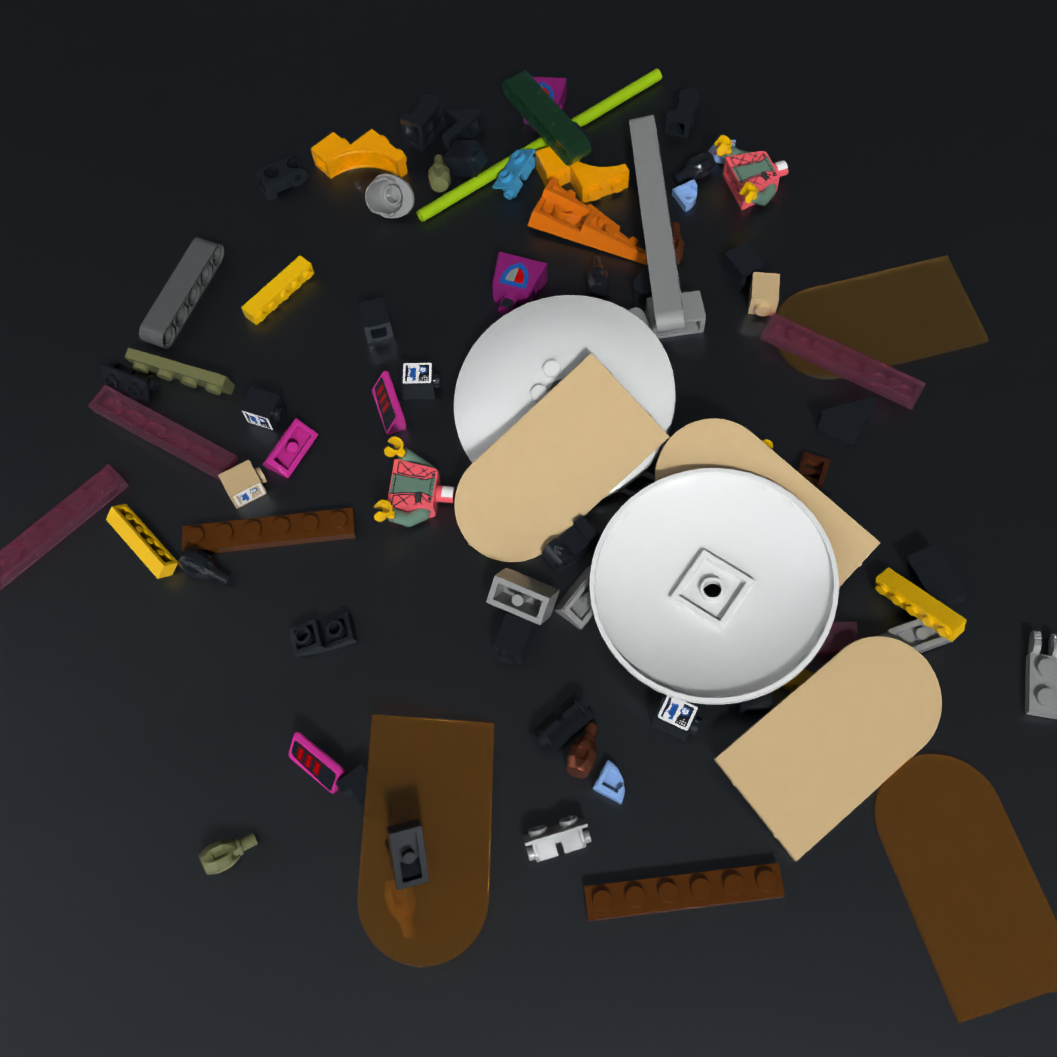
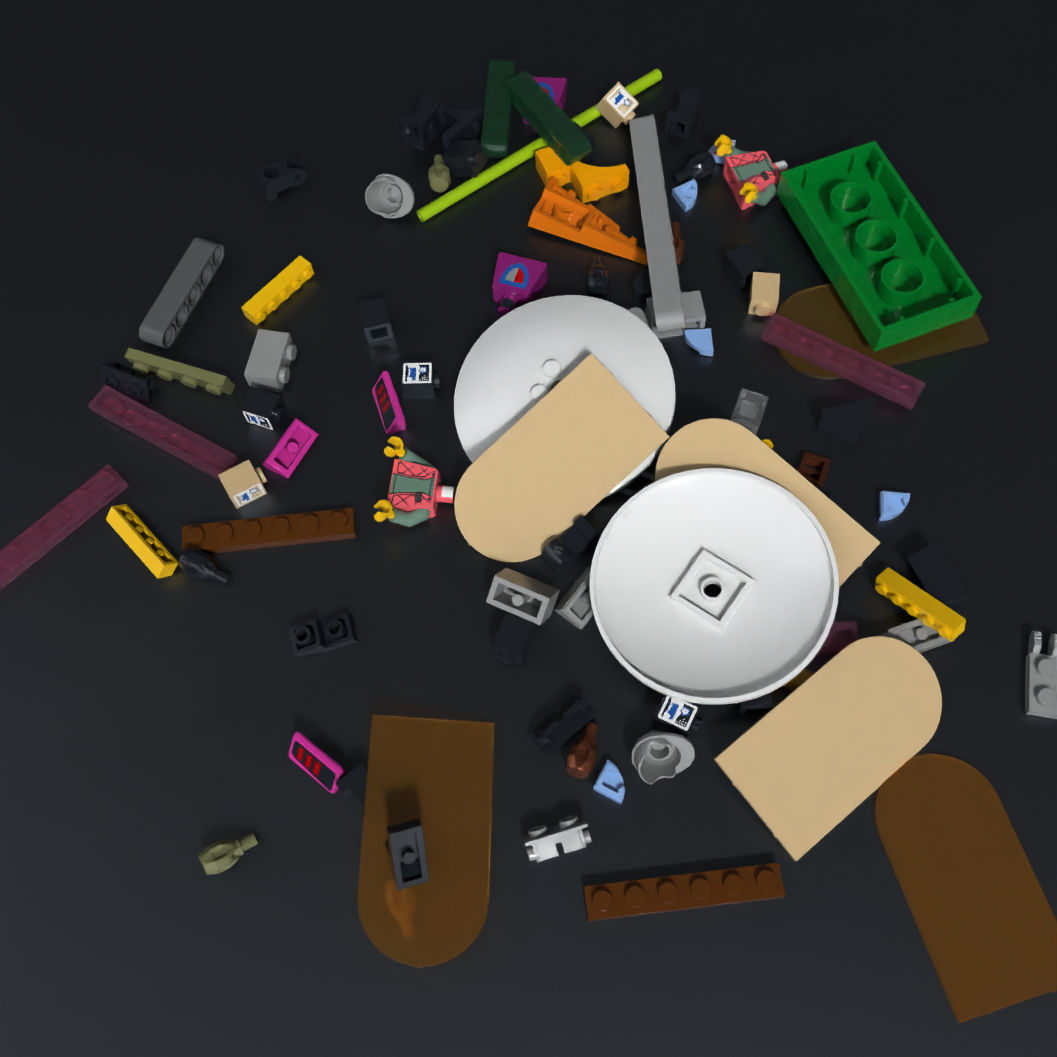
(270, 360): none -> light grey brick
(371, 150): light orange arch -> none
(497, 110): none -> clear green beam
(519, 165): dark azure hinge -> none
(617, 106): none -> tan brick
(661, 755): none -> light grey piece
(700, 340): none -> light blue tile
(749, 410): none -> clear brick
(877, 246): none -> green plate
(892, 504): none -> light blue tile

